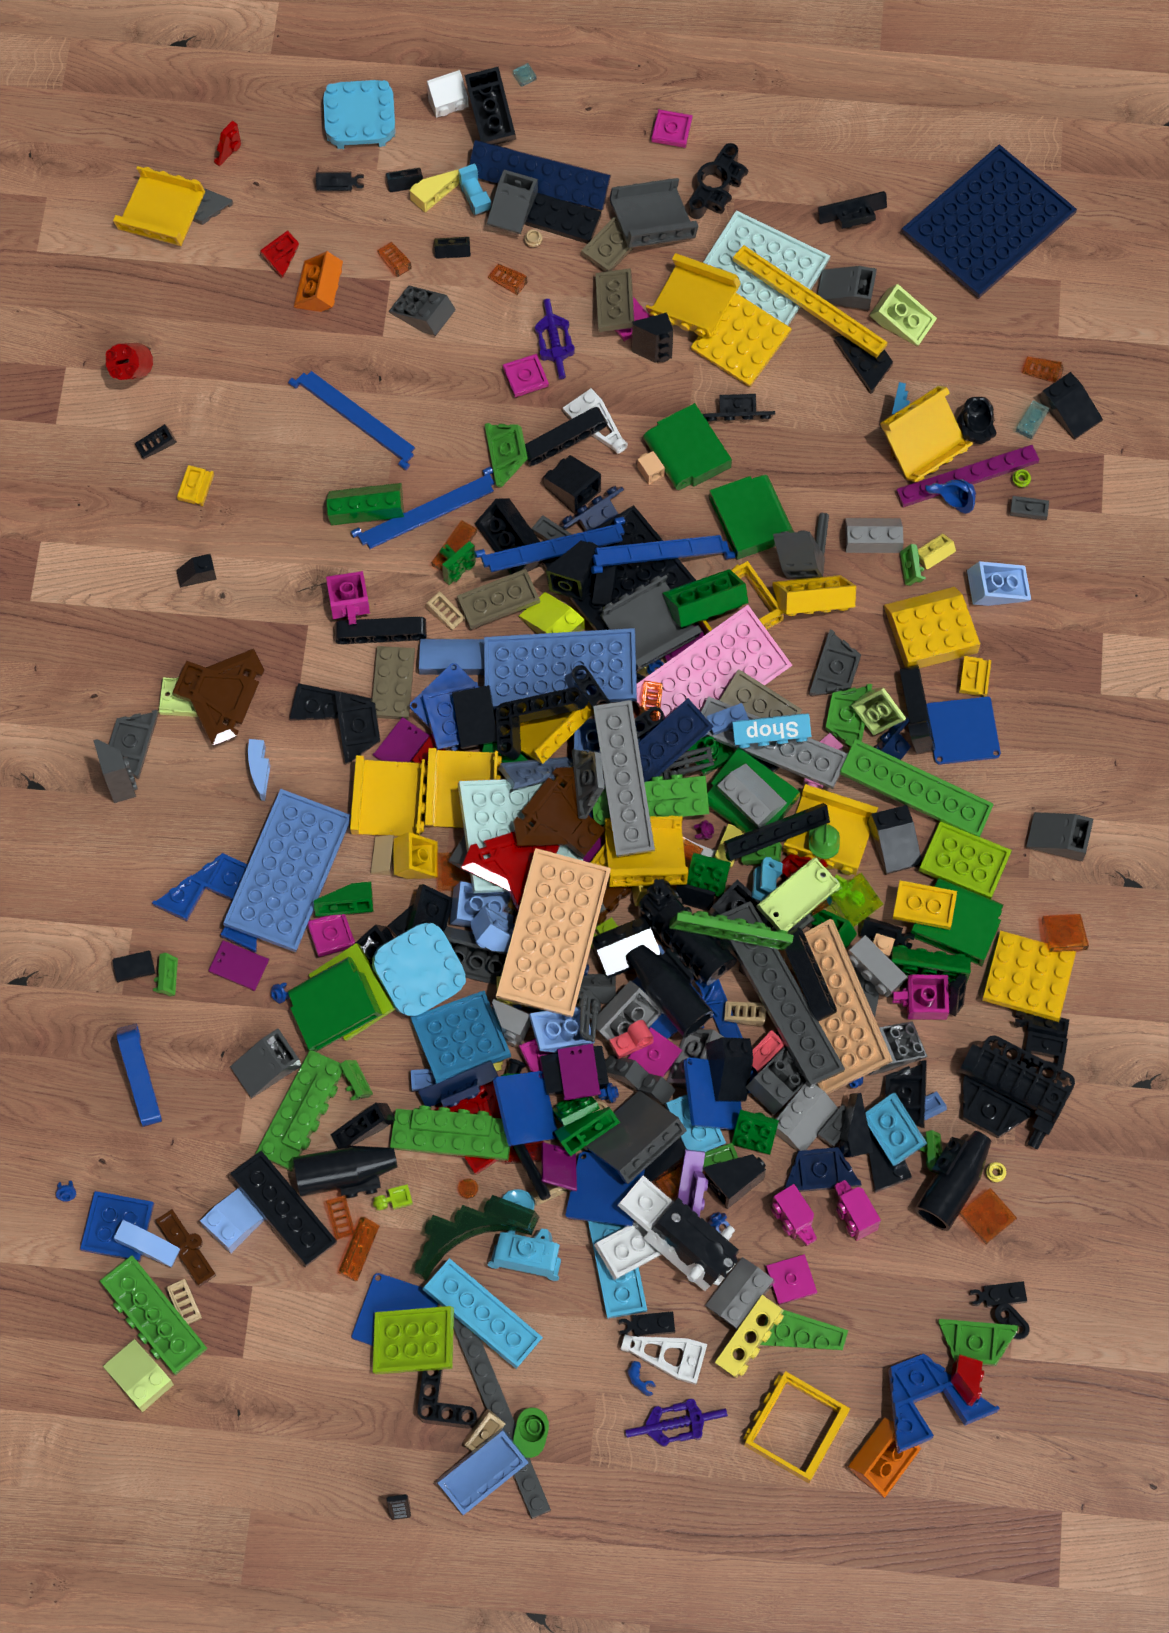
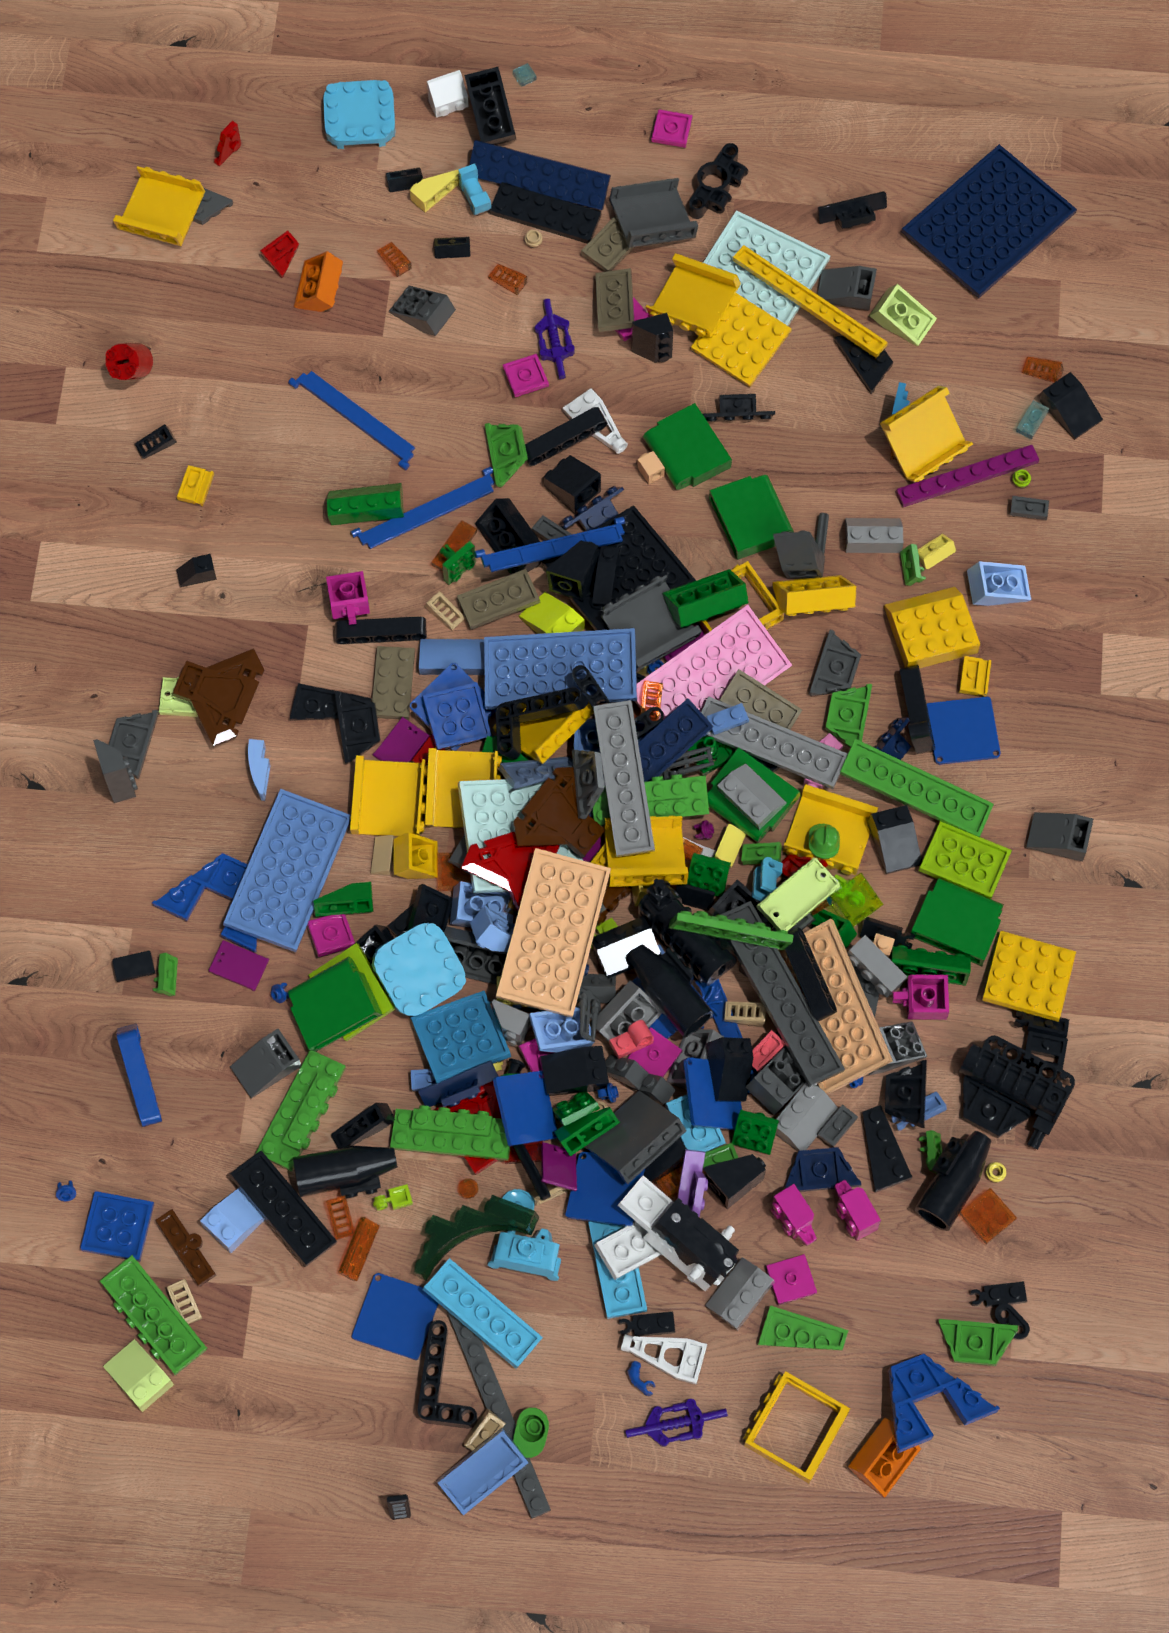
(146, 1243): light blue slope -> none
(337, 181): black plate -> none
(358, 1082): bright green plate -> none
(413, 1340): lime plate -> none
(475, 716): black tile -> none
(512, 201): dark grey slope -> none
(579, 1072): magenta container -> none
(660, 551): blue piece -> none
(718, 1219): blue plate -> none
(750, 1324): light yellow brick -> none
(771, 729): medium azure brick -> none
(776, 832): black plate -> none
(855, 1132): black slope -> none
(878, 710): yellowish green slope -> none
(894, 1129): medium azure plate -> none
(924, 904): yellow plate -> none
(955, 493): blue piece -> none
(957, 996): black plate -> none
(966, 1378): red slope -> none
(977, 420): black hair -> none
(1065, 932): clear orange plate -> none

